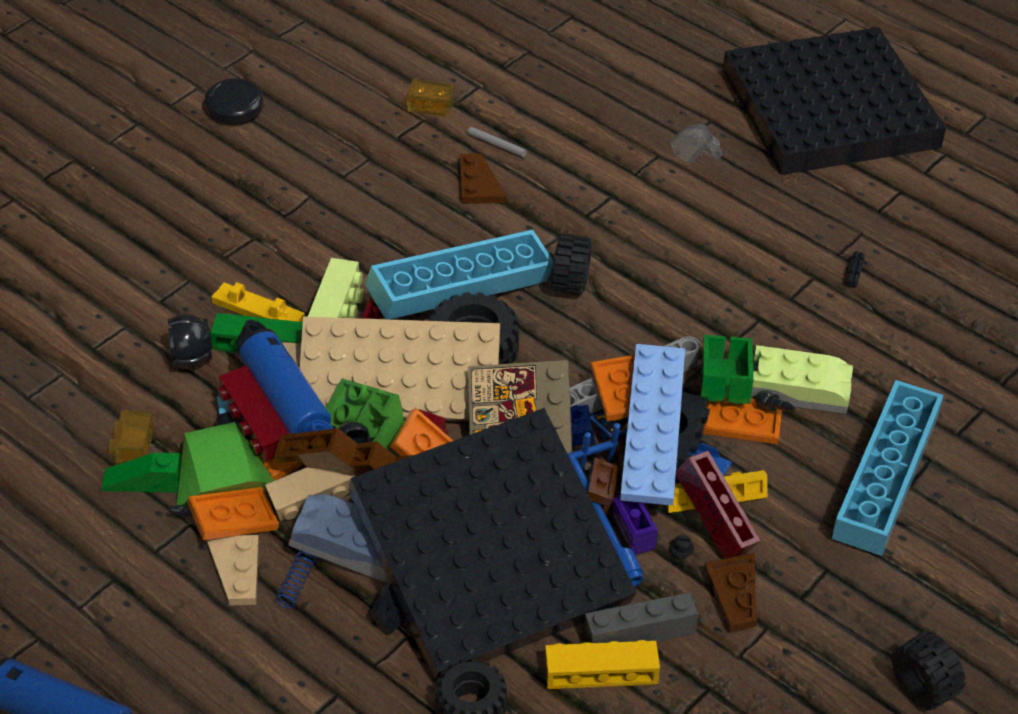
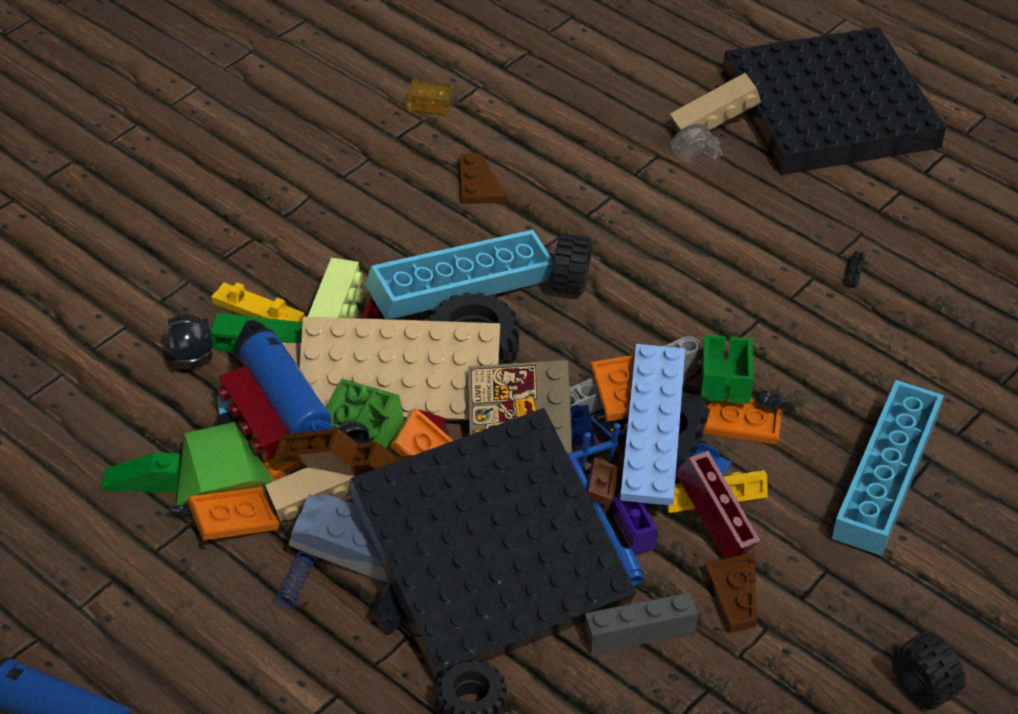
(132, 435): clear yellow brick -> none
(233, 101): black piece -> none
(237, 567): tan wing -> none
(497, 142): light grey bar -> none
(601, 664): yellow brick -> none
(682, 546): black piece -> none
(718, 104): none -> tan brick
(803, 378): yellowish green piece -> none

